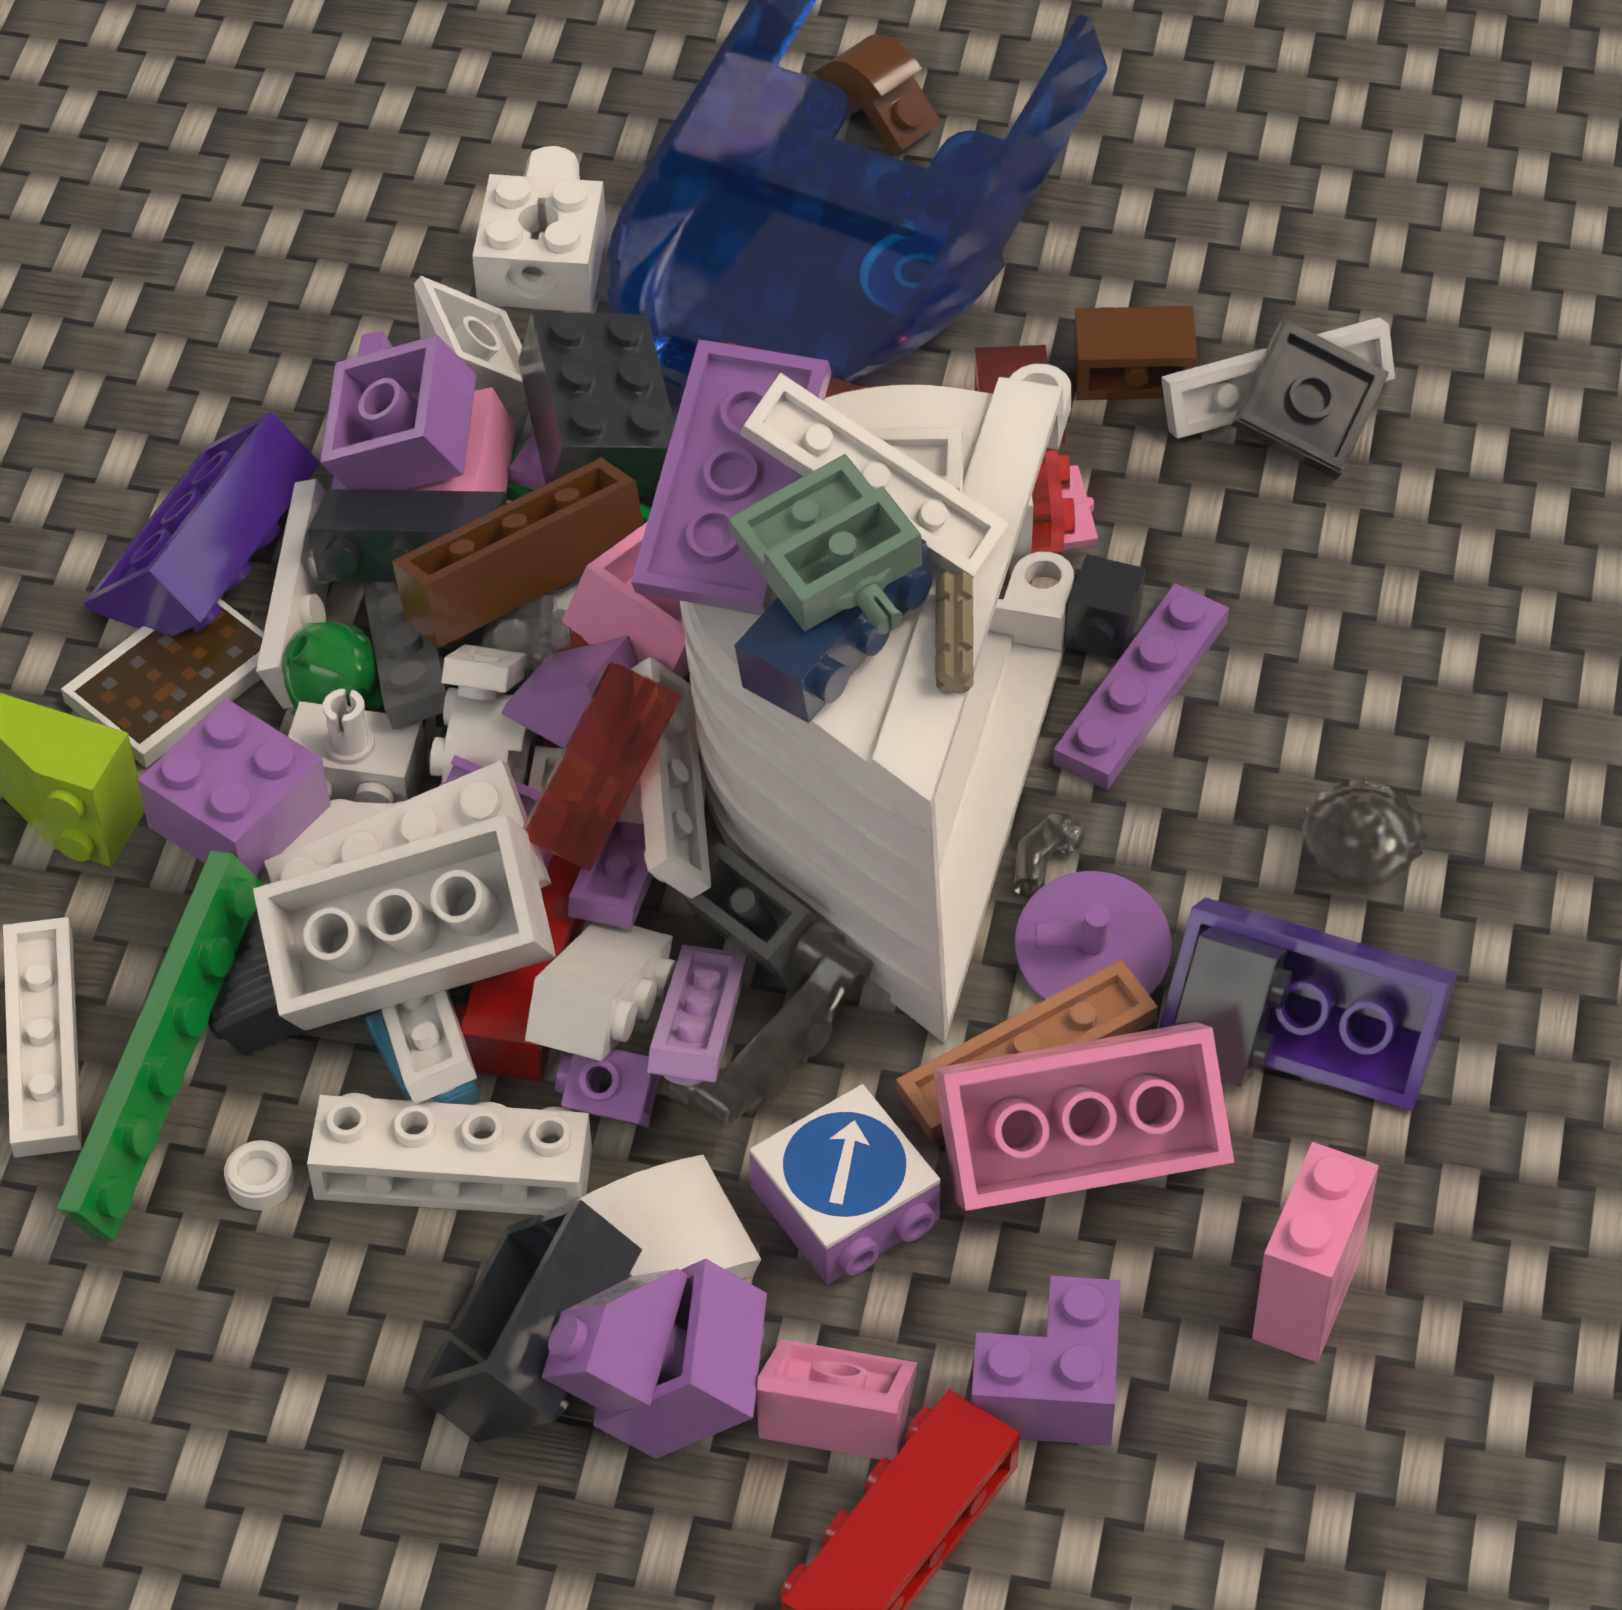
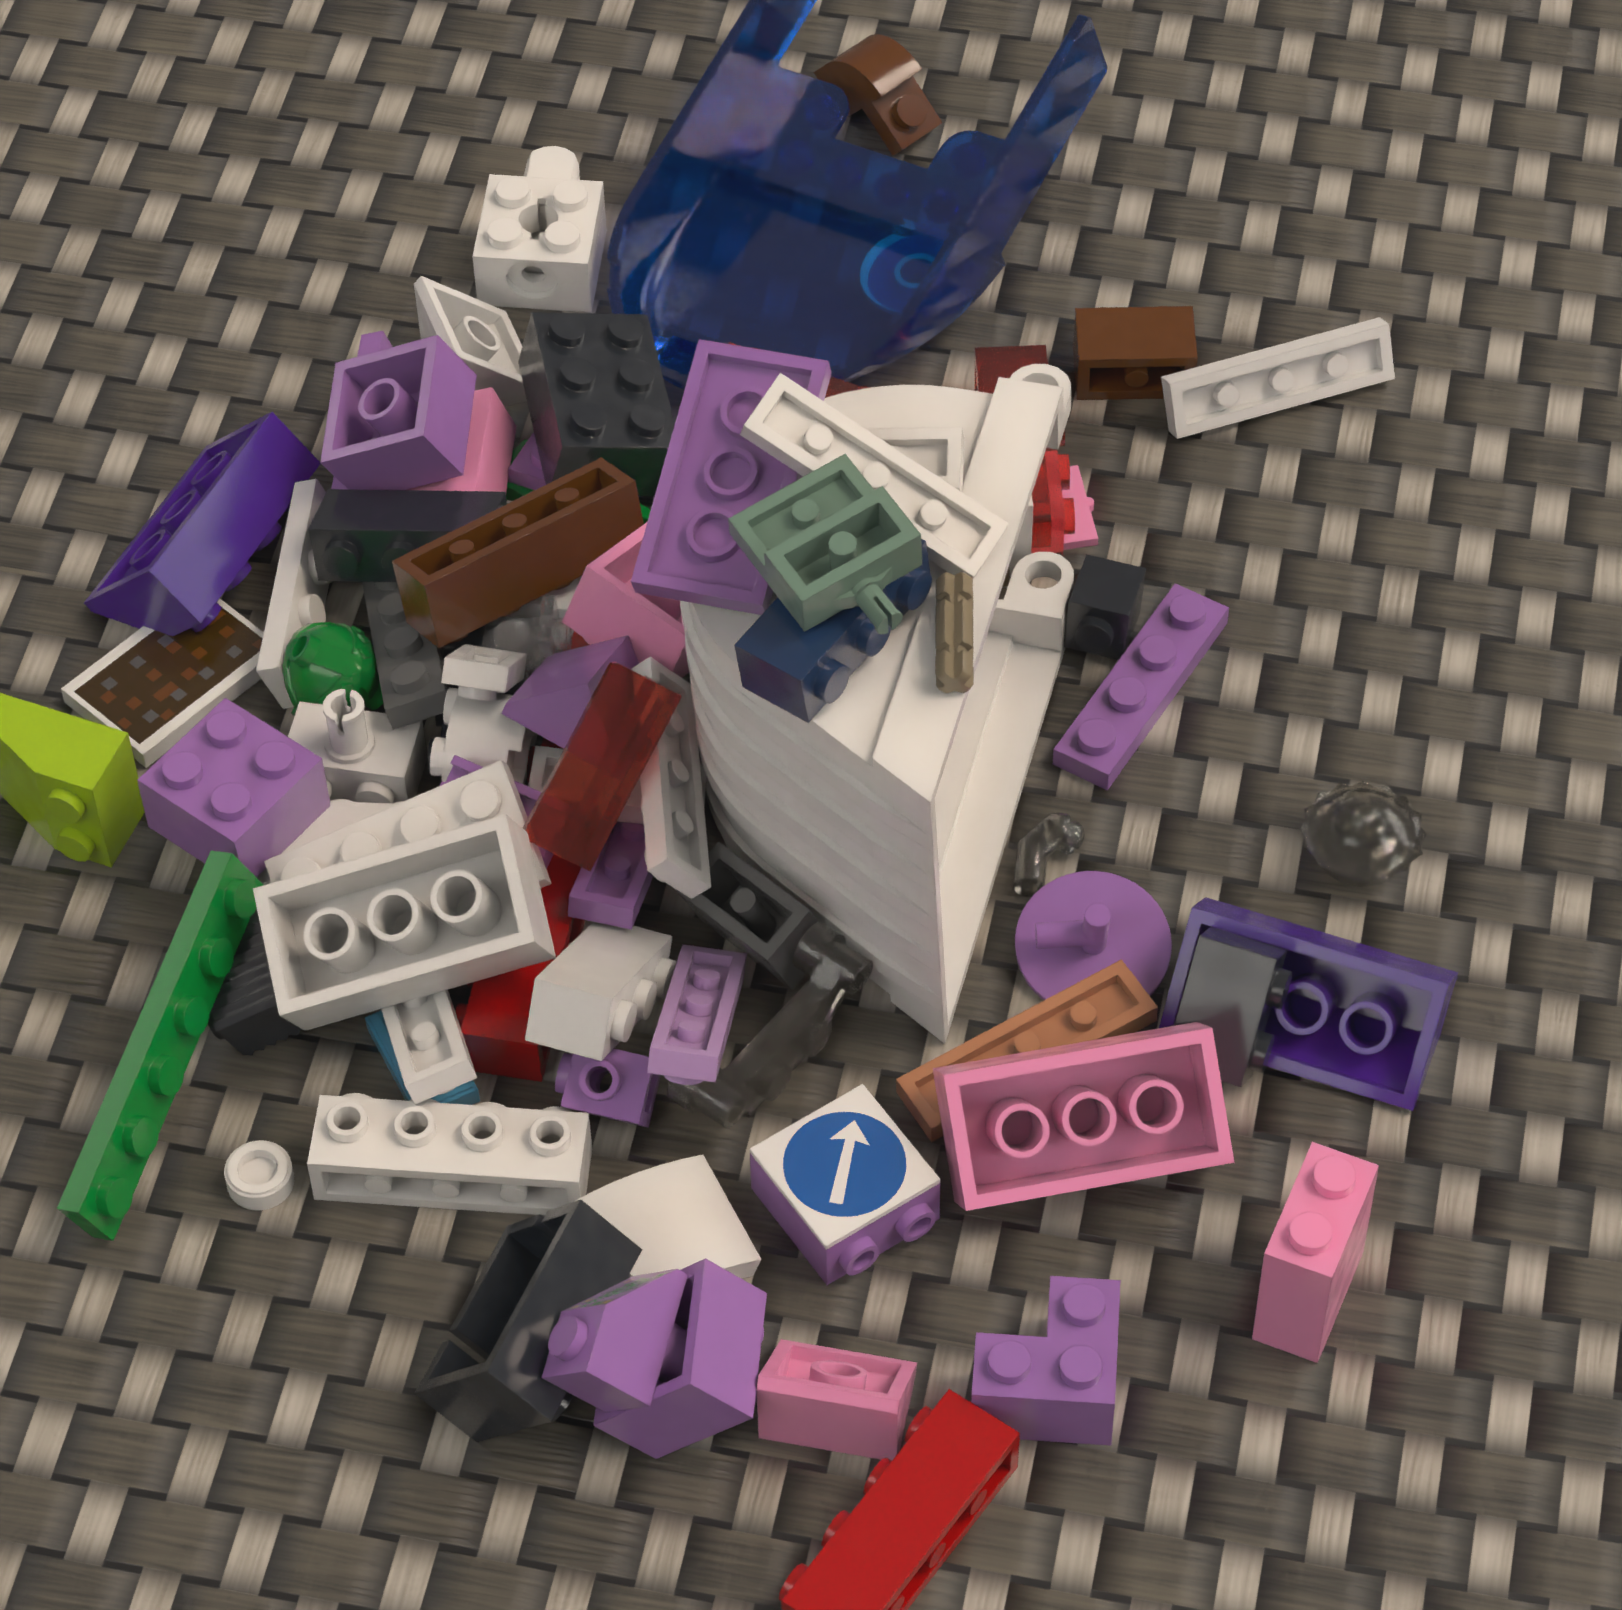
(41, 1037): white plate -> none
(1310, 399): black tile -> none

